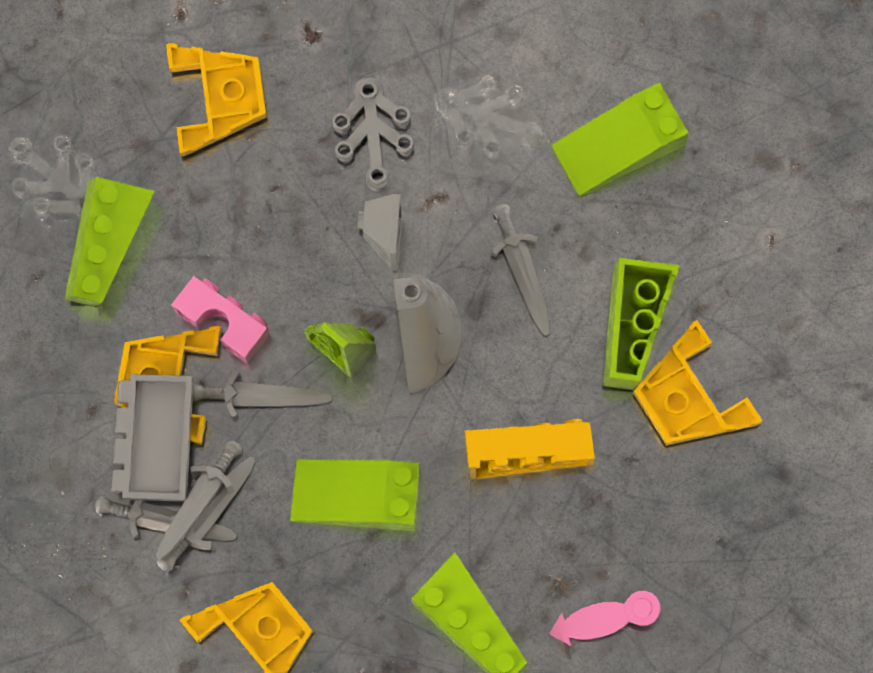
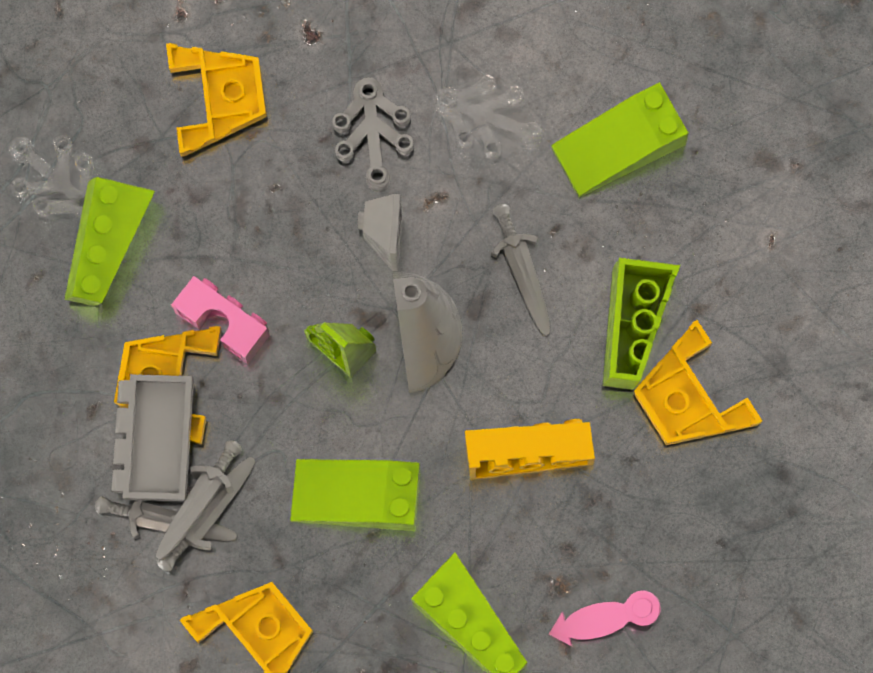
(259, 395): light grey sword -> none

